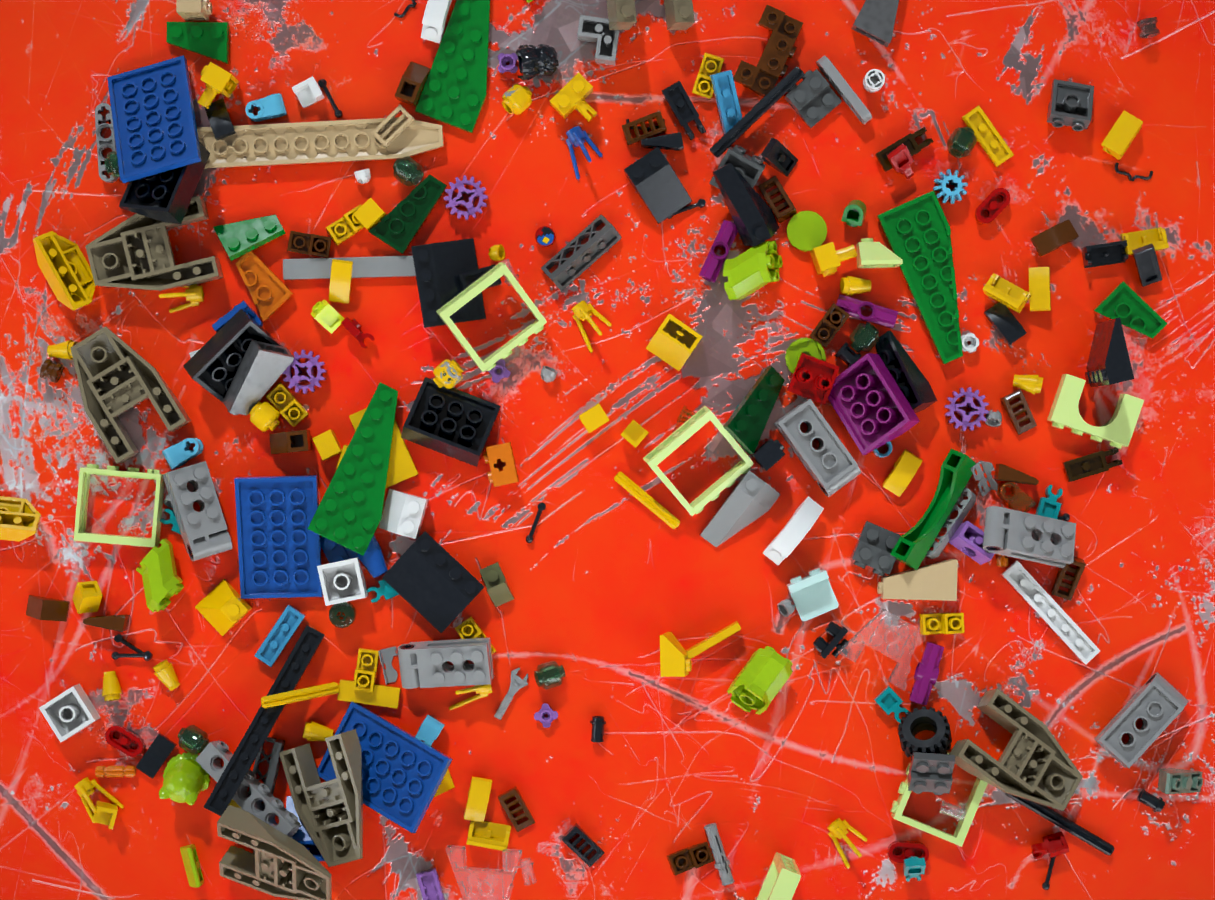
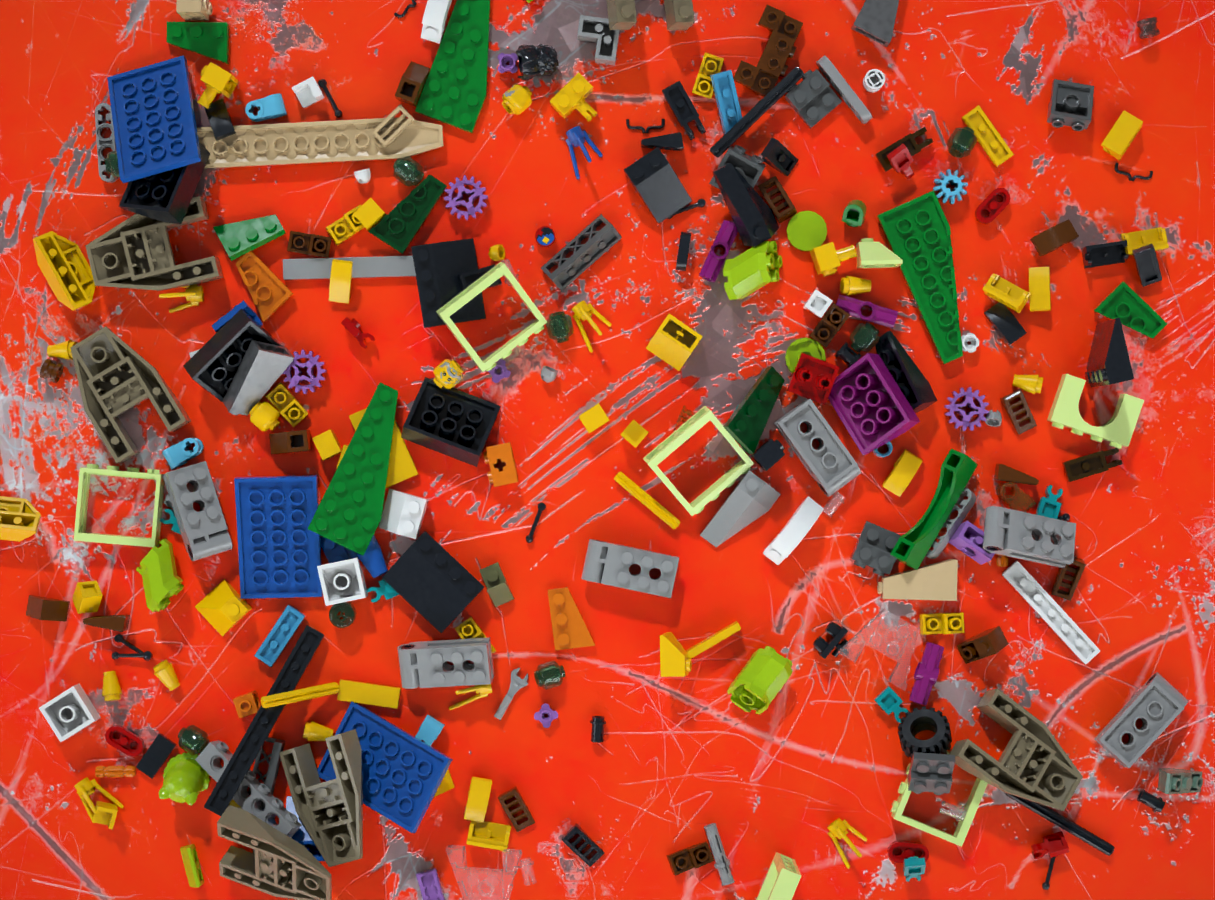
(247, 704): none -> orange brick
(327, 316): neon yellow bracket -> none
(366, 670): yellow slope -> none
(387, 655): light grey piece -> none
(559, 326): none -> head
(567, 622): none -> orange wing
(610, 565): none -> light grey hinge
(649, 118): reddish brown slope -> none
(683, 251): none -> black beam
(785, 607): light grey hinge -> none
(812, 594): light aqua bracket -> none
(817, 303): none -> white panel
(834, 503): none -> clear pin
(983, 645): none -> reddish brown slope
(987, 468): light grey piece -> none

